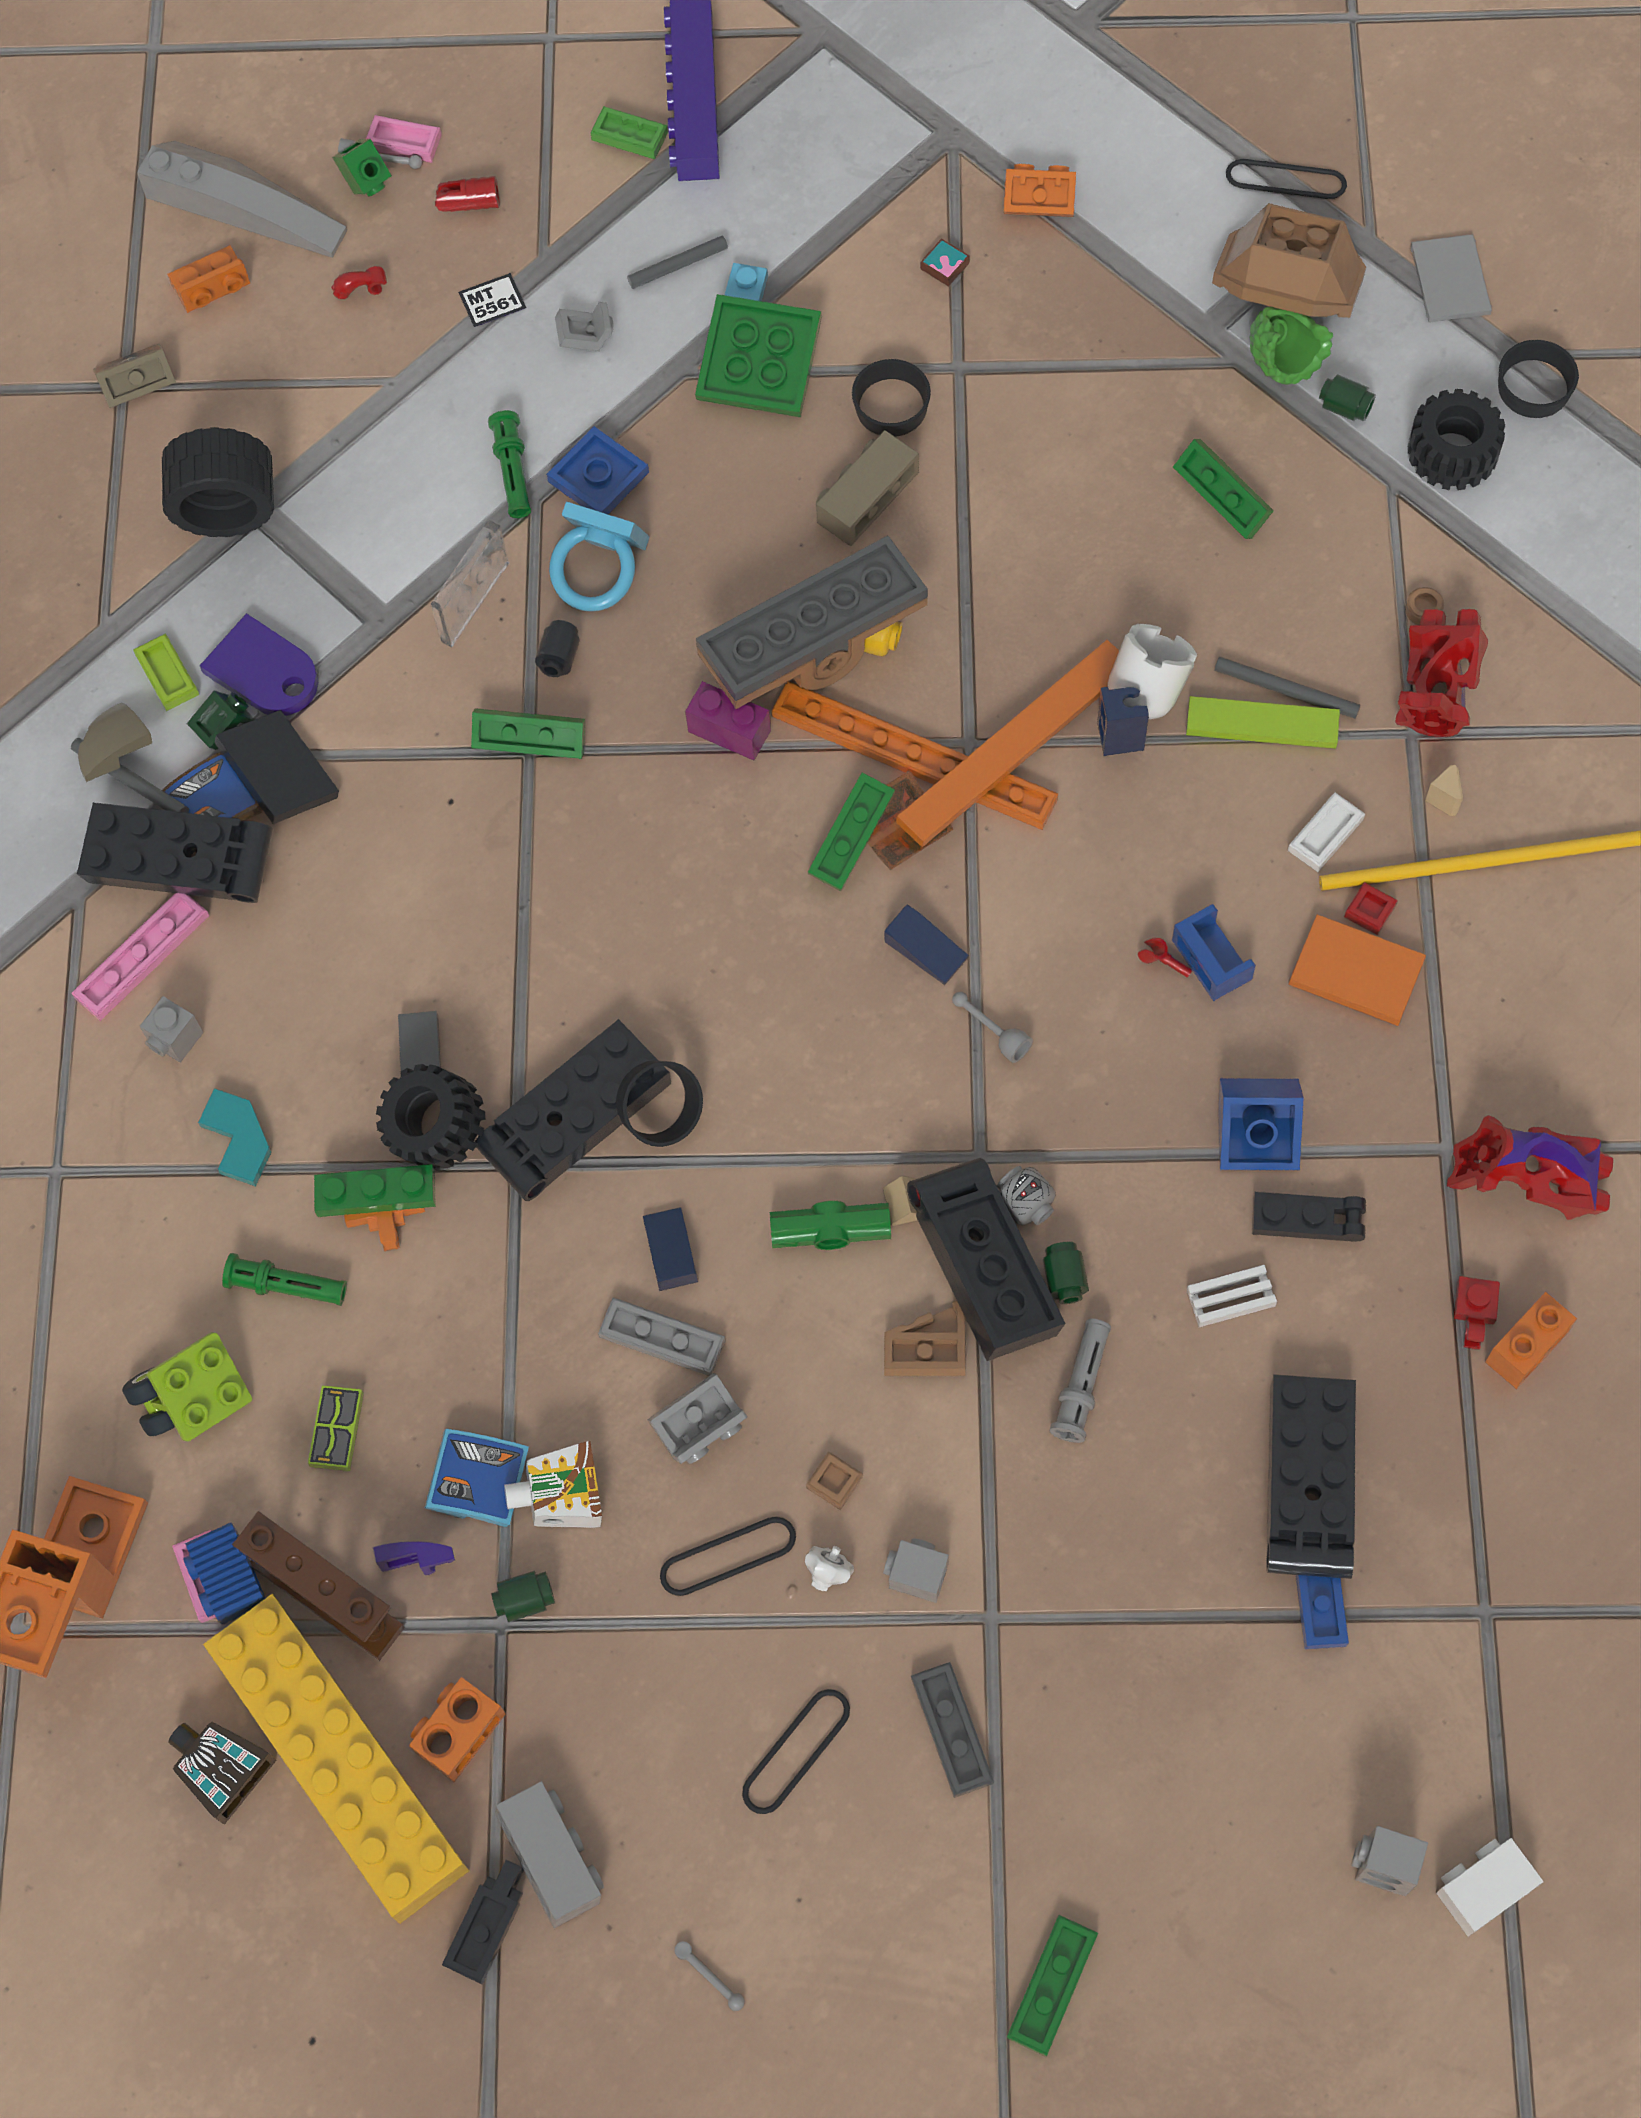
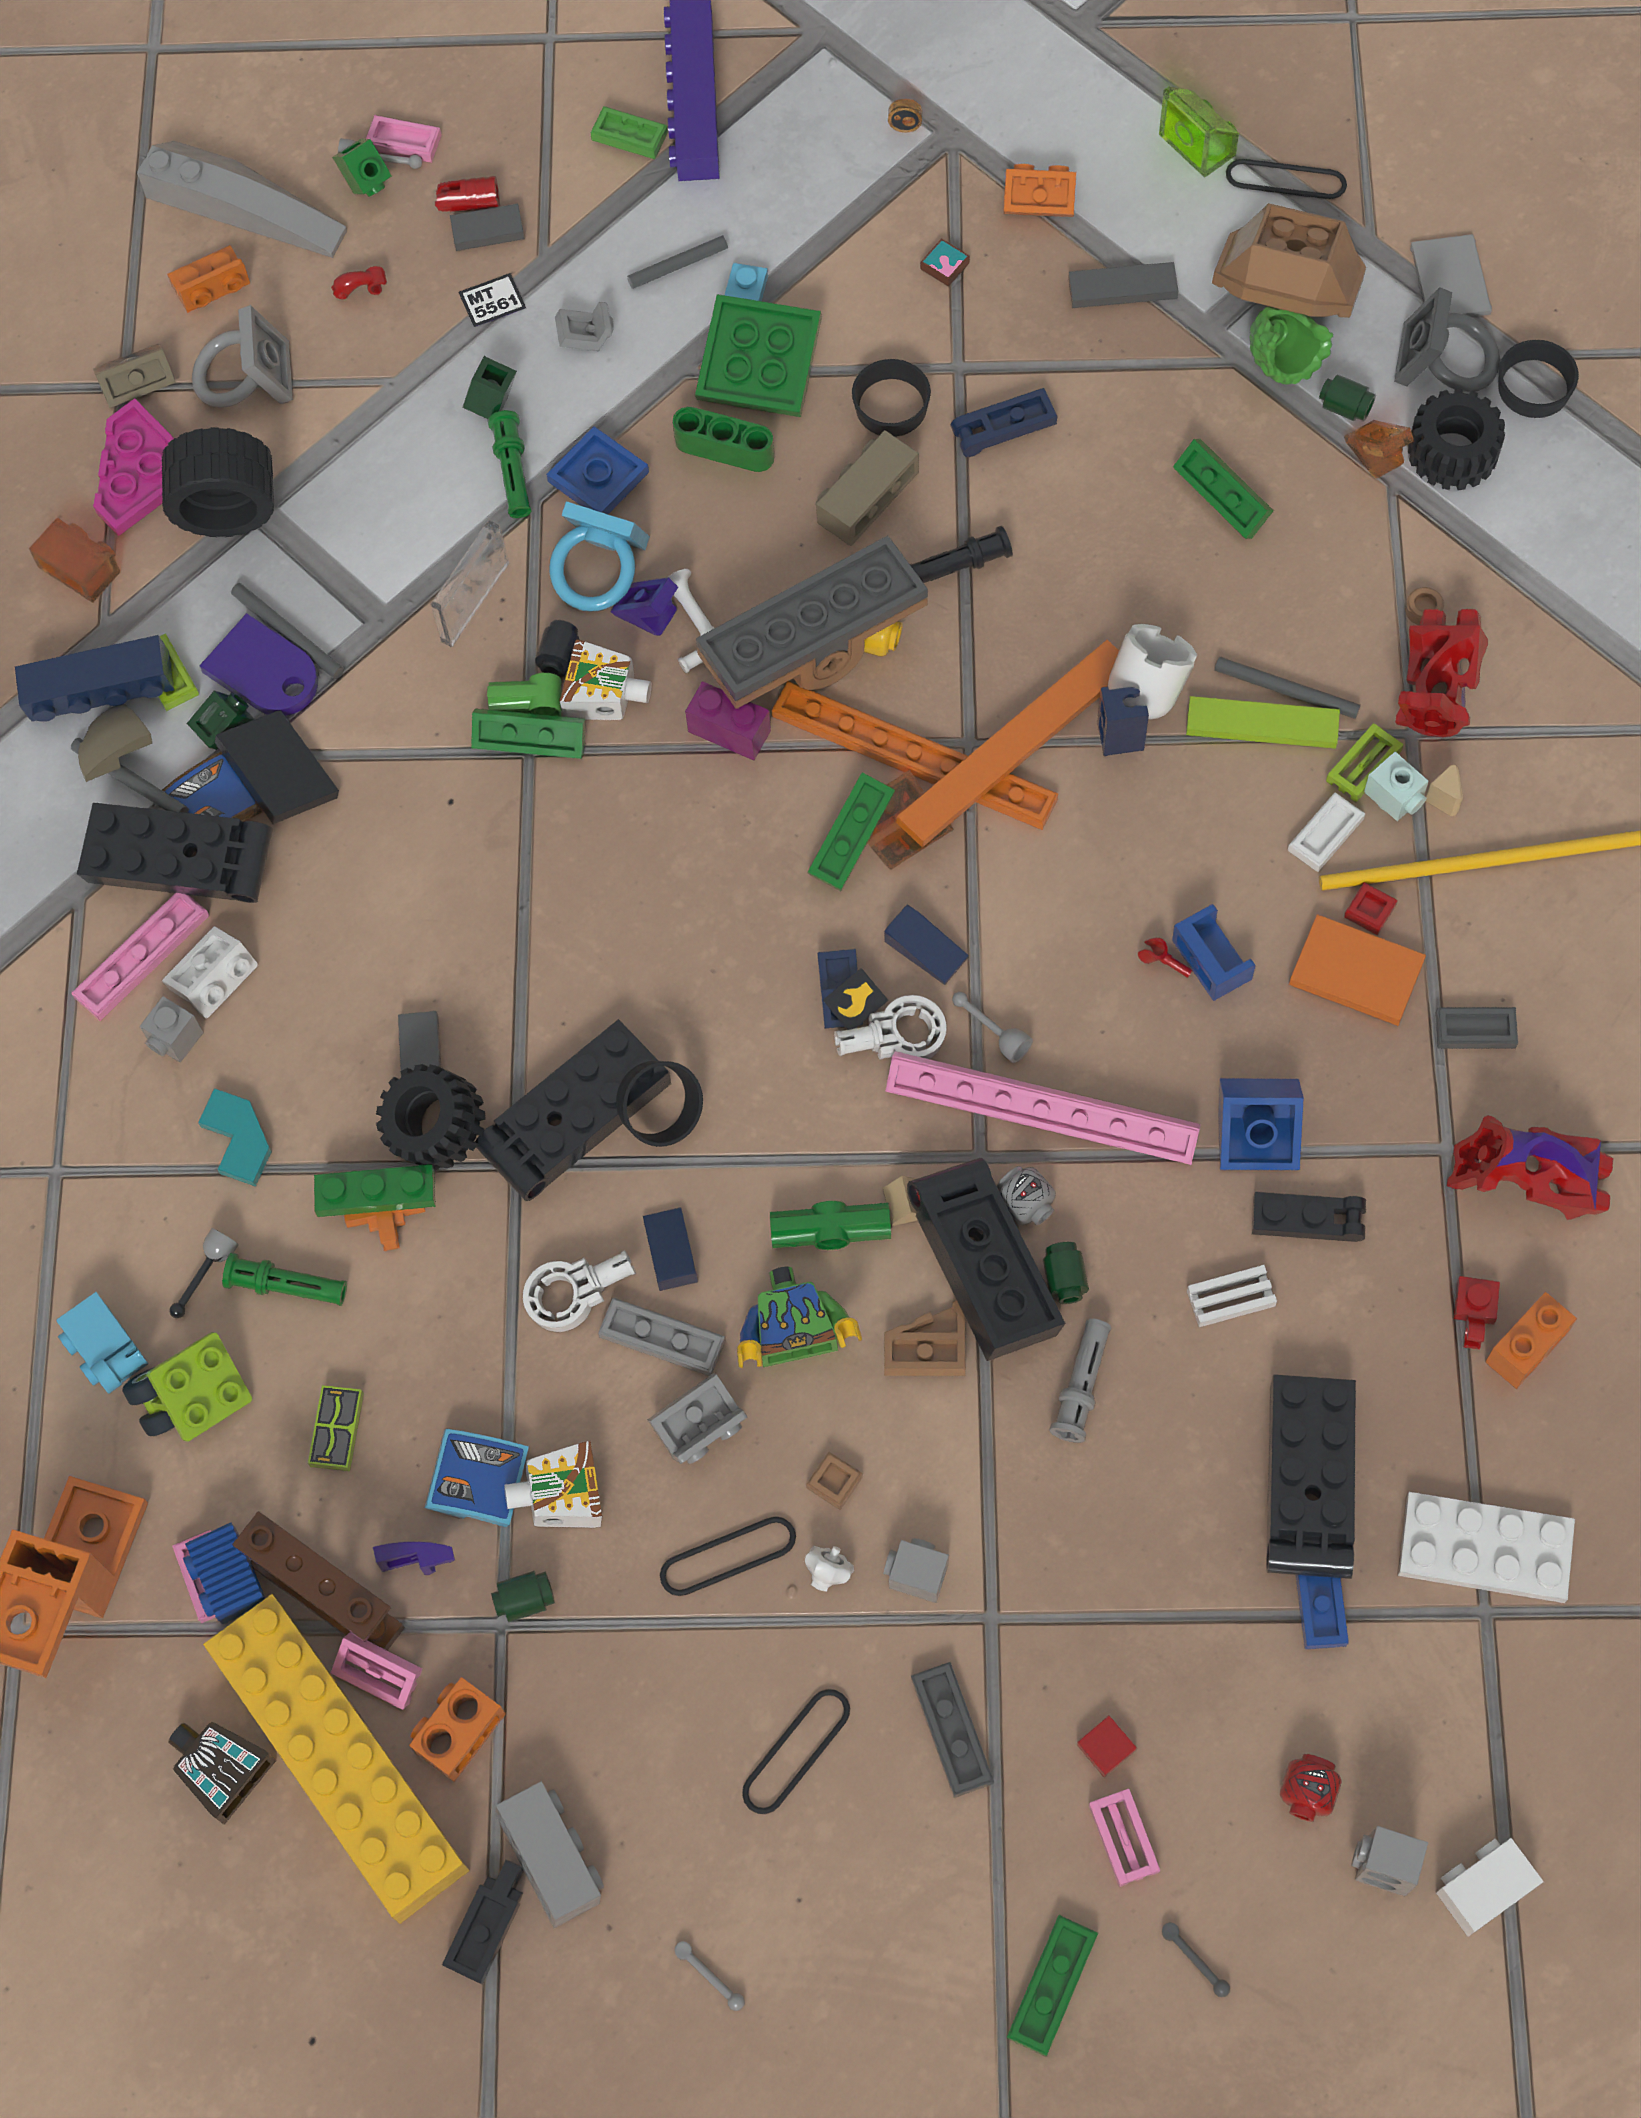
(75, 559): none -> clear orange brick
(94, 678): none -> dark blue brick
(101, 1342): none -> medium azure hinge
(130, 467): none -> dark pink plate
(211, 971): none -> white bracket
(217, 1249): none -> hinge
(263, 359): none -> light grey tile
(286, 630): none -> dark grey bar
(379, 1664): none -> bright pink tile
(487, 227): none -> dark grey tile
(489, 388): none -> dark green brick
(535, 696): none -> bright green piece
(584, 1296): none -> white pin
(600, 684): none -> torso
(648, 605): none -> dark purple slope
(685, 597): none -> white piece
(711, 427): none -> green beam
(793, 1323): none -> torso
(834, 970): none -> dark blue slope
(855, 1000): none -> black sticker
(885, 1023): none -> white pin
(905, 115): none -> clear orange tile
(972, 553): none -> black pin
(1004, 421): none -> dark blue plate
(1043, 1107): none -> bright pink tile
(1106, 1746): none -> red tile
(1123, 285): none -> dark grey tile
(1136, 1872): none -> bright pink tile
(1171, 1933): none -> dark grey hinge
(1196, 130): none -> clear neon green slope
(1310, 1787): none -> red head
(1346, 785): none -> lime tile
(1379, 446): none -> clear orange slope
(1397, 787): none -> light aqua brick
(1426, 338): none -> dark grey tile
(1476, 1028): none -> dark grey tile
(1486, 1547): none -> white plate

